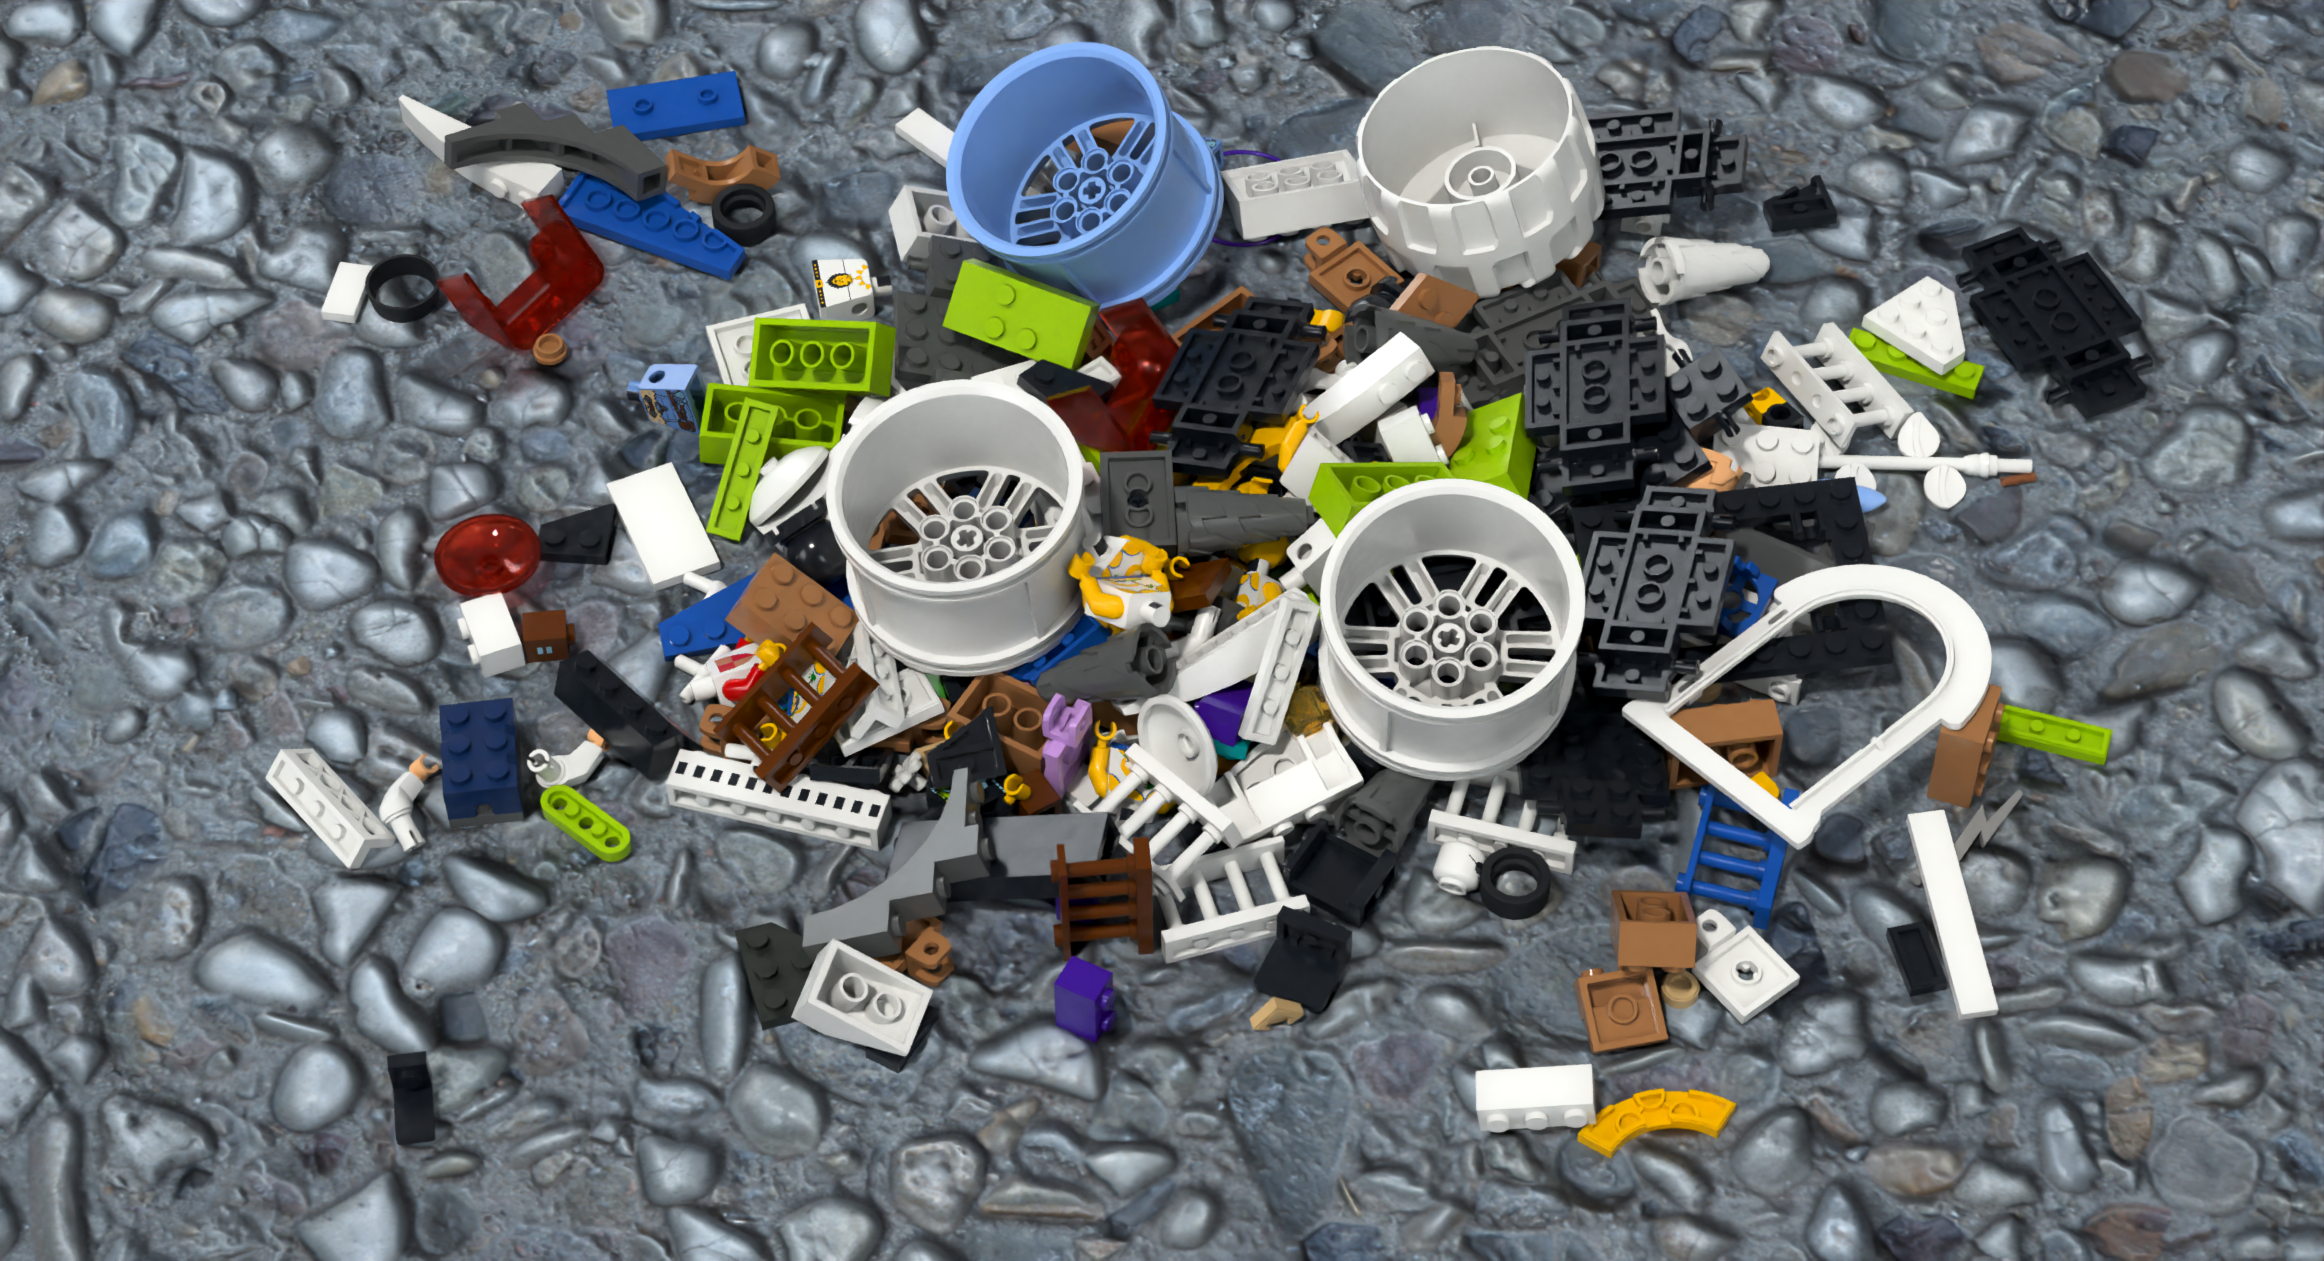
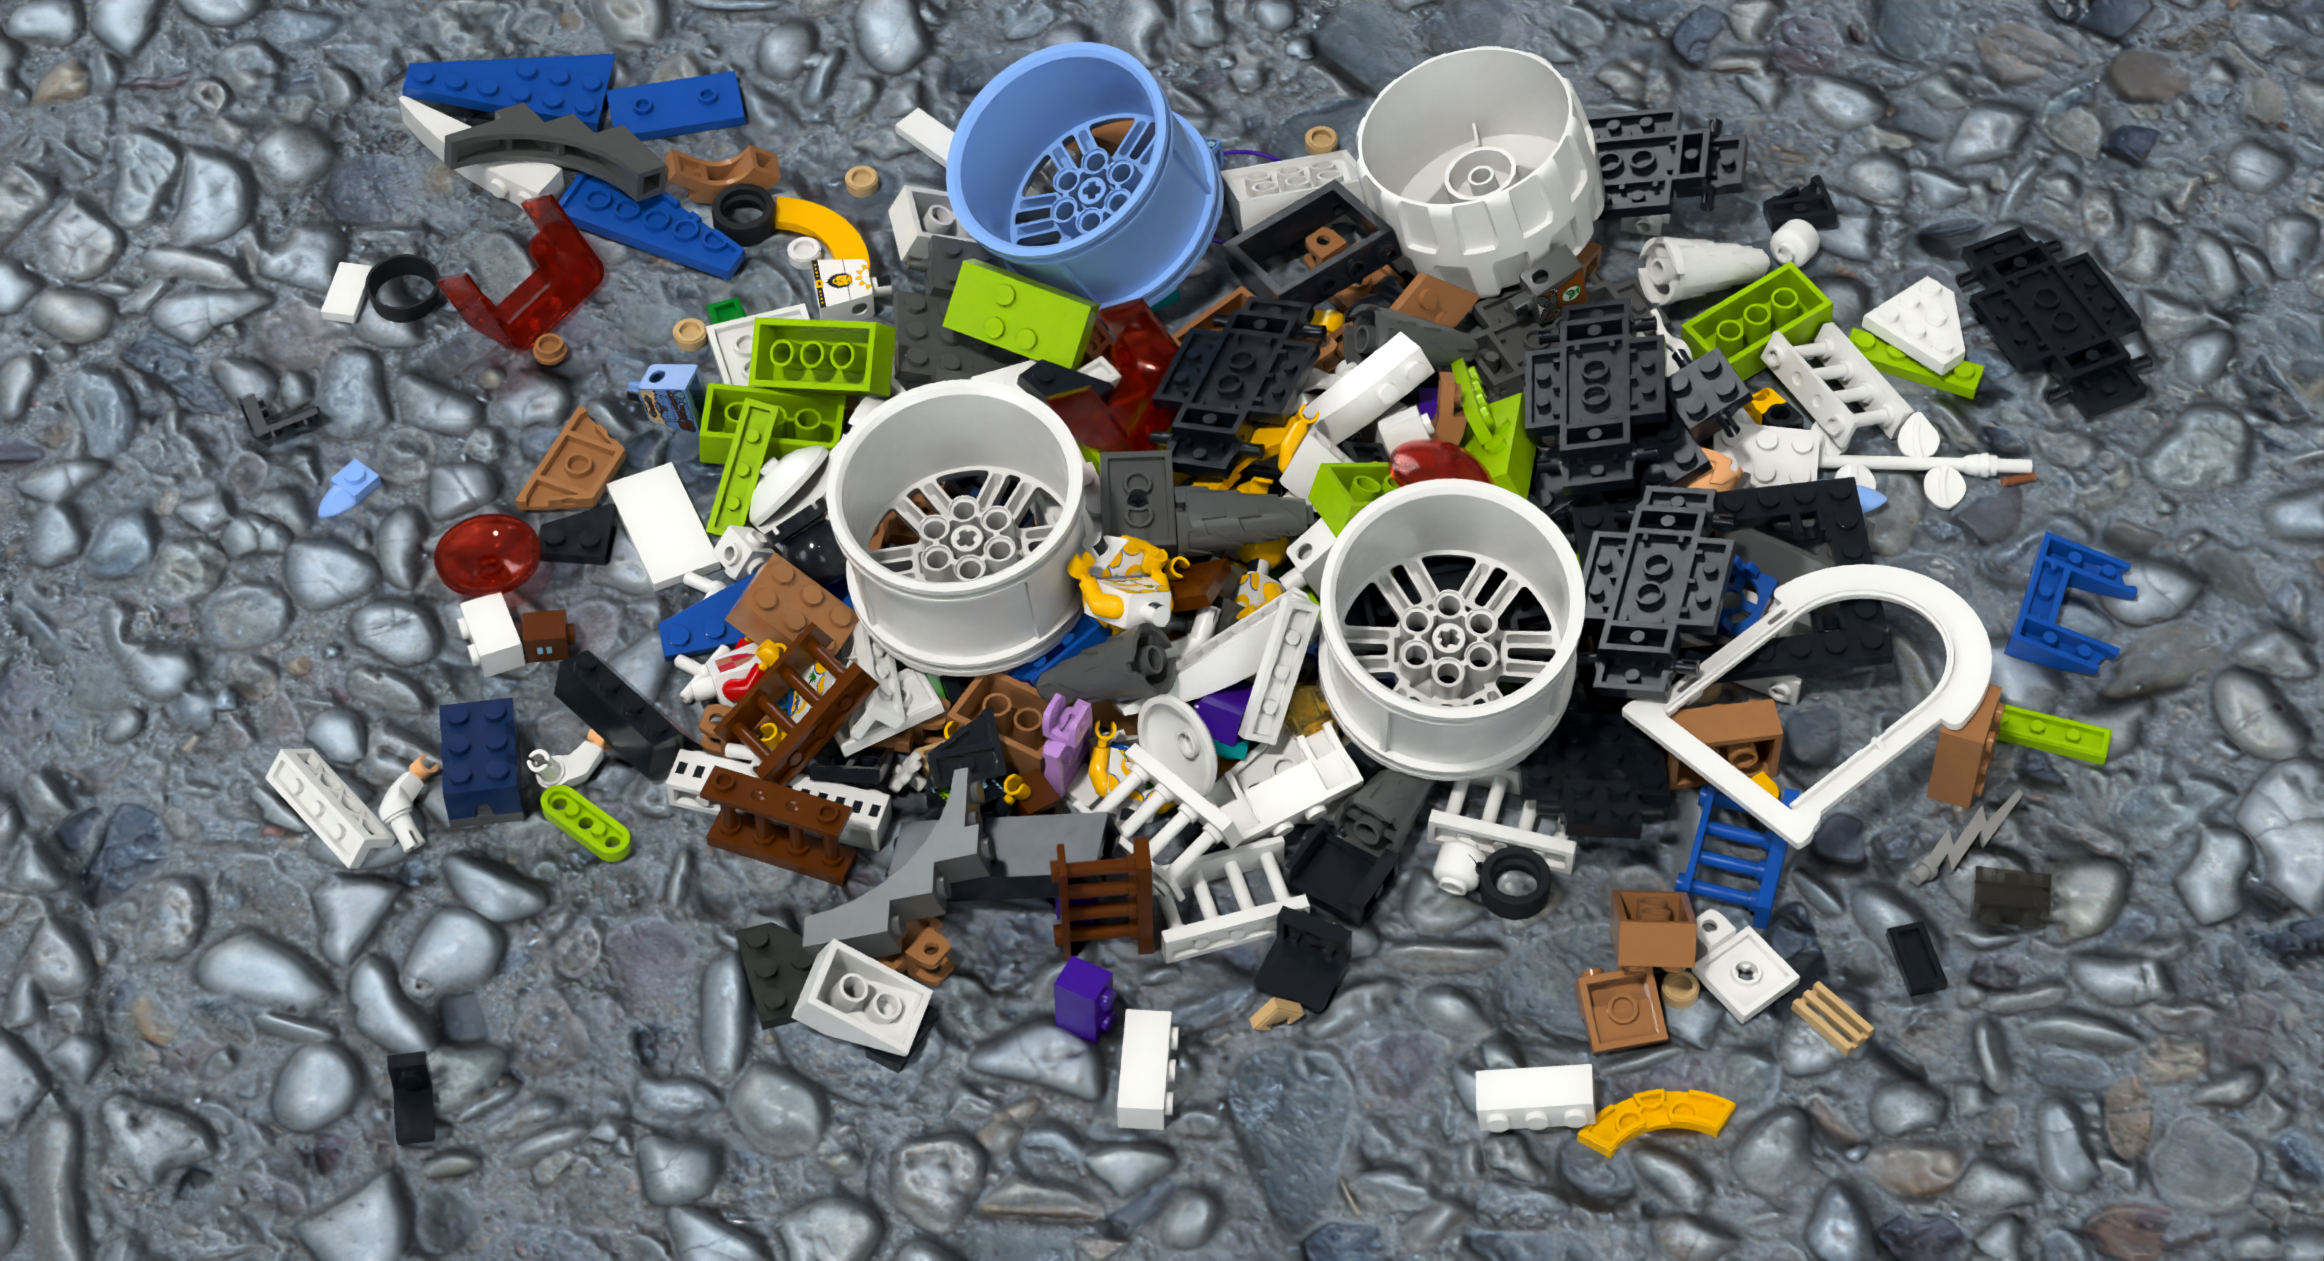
(255, 412): none -> black bracket
(348, 489): none -> light blue plate
(545, 84): none -> blue wing
(574, 467): none -> medium nougat wing
(690, 334): none -> tan tile
(725, 311): none -> green tile
(742, 551): none -> white brick
(772, 843): none -> reddish brown fence
(803, 251): none -> white tile
(821, 223): none -> yellow tile
(861, 181): none -> tan tile
(1146, 1069): none -> white brick
(1299, 221): none -> black window
(1321, 140): none -> tan tile
(1434, 459): none -> clear red dish
(1474, 400): none -> lime plate
(1549, 285): none -> dark grey torso
(1747, 319): none -> lime brick
(1794, 240): none -> white head
(1836, 1014): none -> tan tile
(1952, 915): white tile -> none
(2010, 897): none -> clear smoke brick
(2054, 567): none -> blue wedge

